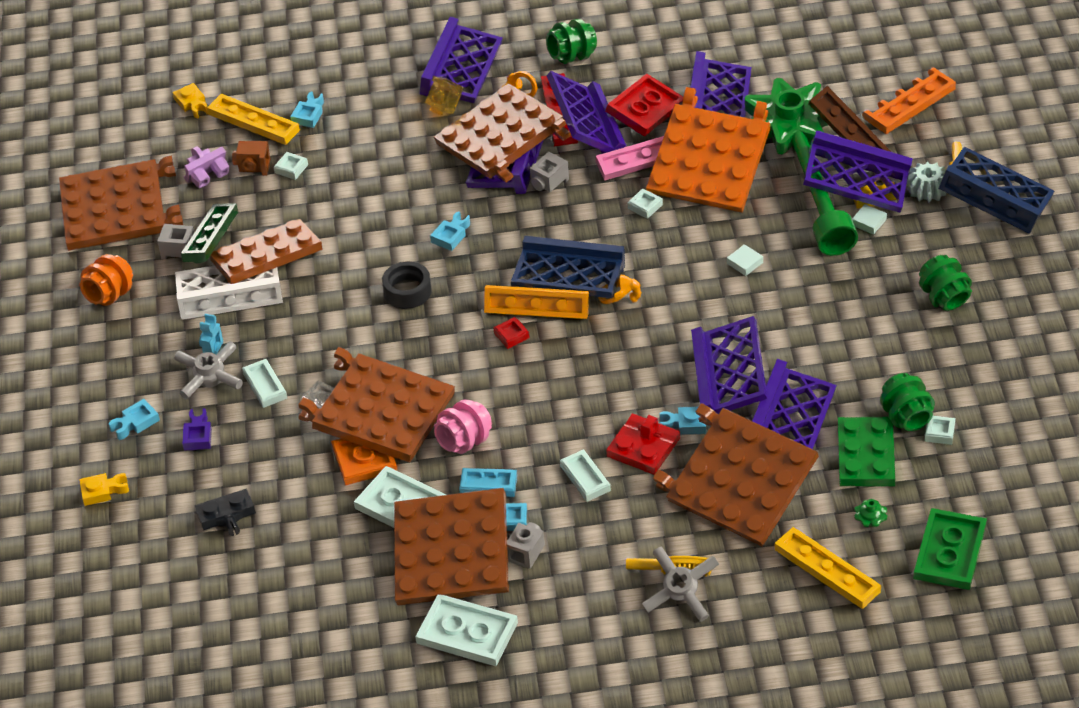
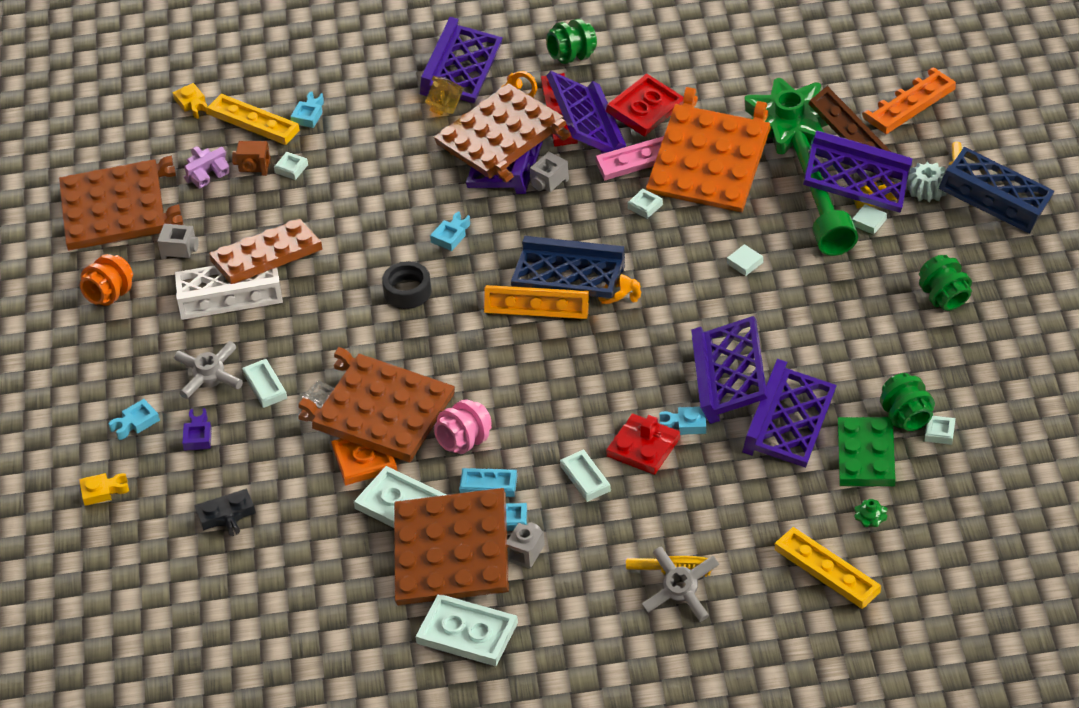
(209, 233): dark green plate -> none
(211, 335): medium azure plate -> none
(511, 332): red tile -> none
(700, 83): dark purple fence -> none
(739, 475): dark orange plate -> none
(950, 549): green plate -> none

